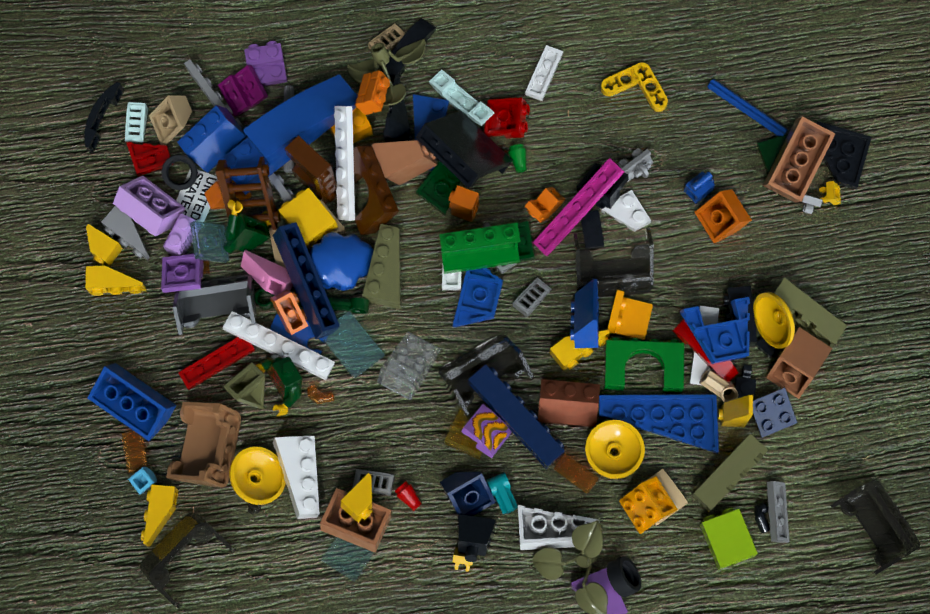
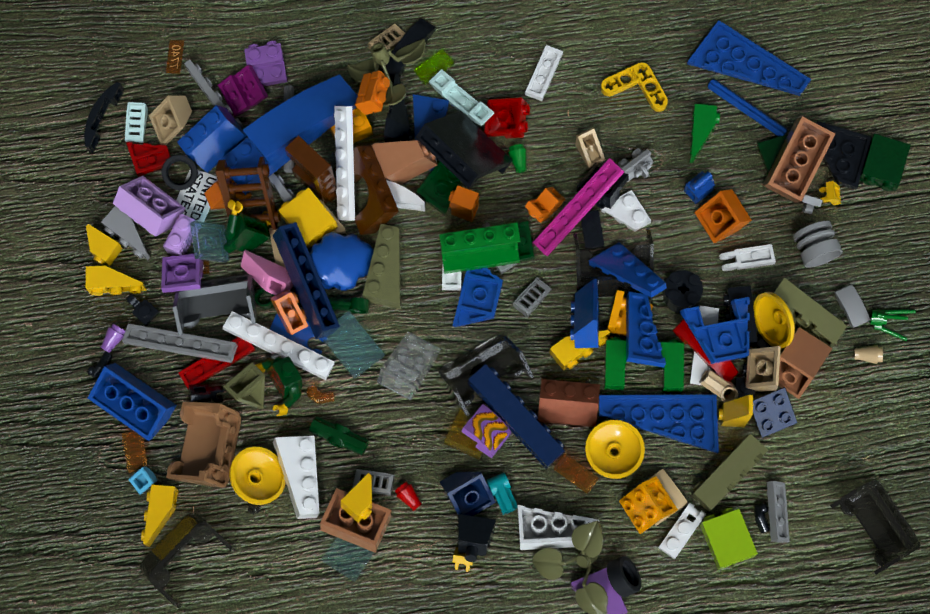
(104, 361): none -> black arm
(112, 338): none -> medium lavender cone
(143, 311): none -> black plate
(175, 56): none -> clear orange sticker
(181, 344): none -> light grey plate
(204, 393): none -> black plate
(339, 436): none -> dark green piece
(405, 198): none -> white slope
(433, 65): none -> clear neon green plate
(589, 147): none -> tan slope
(628, 268): none -> blue wing
(641, 335): none -> blue wing
(681, 531): none -> white plate
(684, 281): none -> black brick
(703, 124): none -> green slope
(737, 56): none -> blue wing
(749, 257): none -> white hinge
(763, 369): none -> tan slope
(817, 244): none -> light grey wheel
(852, 305): none -> light grey slope
(869, 354): none -> tan cone
(879, 318): none -> green plant
(885, 162): none -> dark green brick

